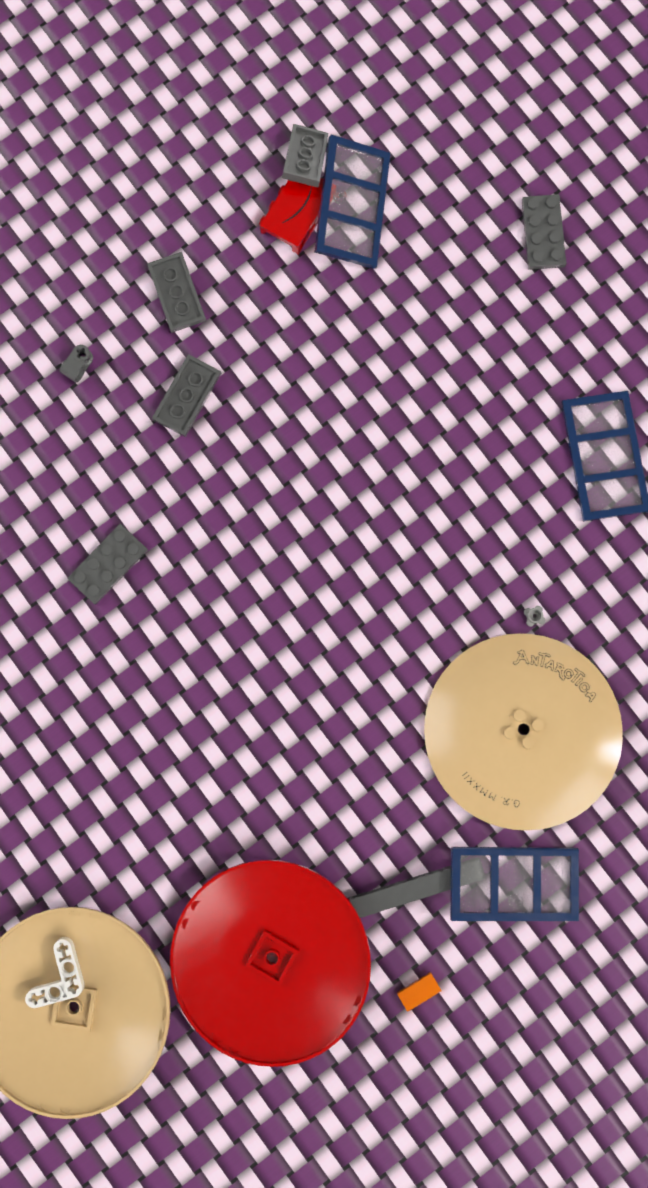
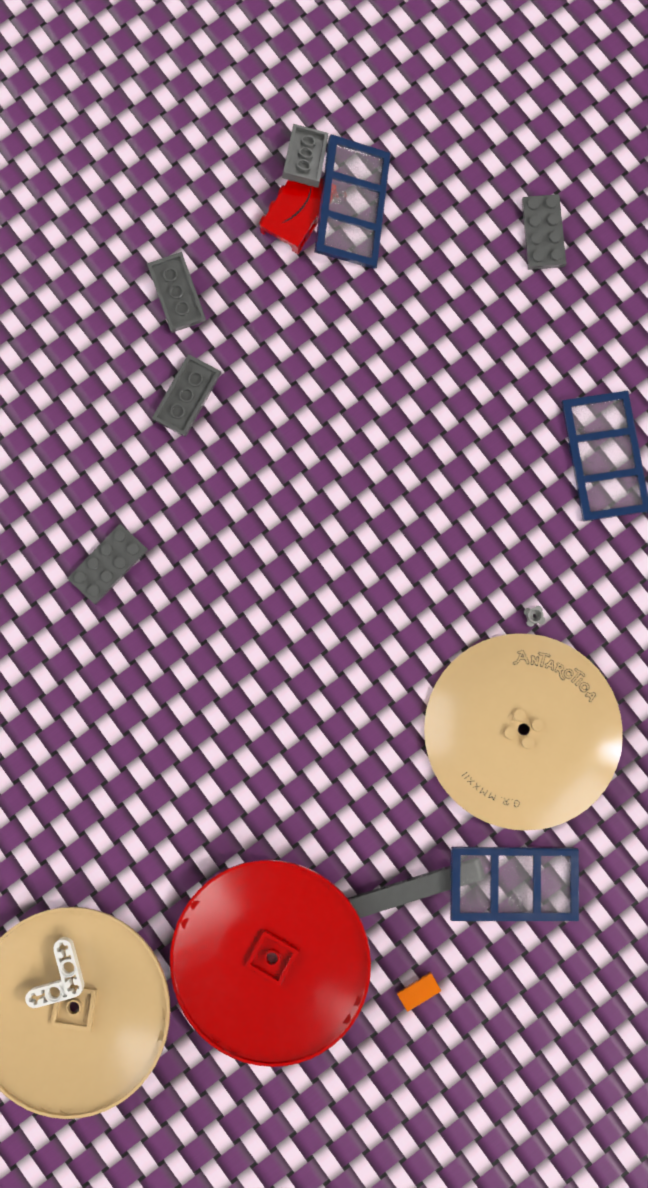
(74, 365): dark grey piece -> none

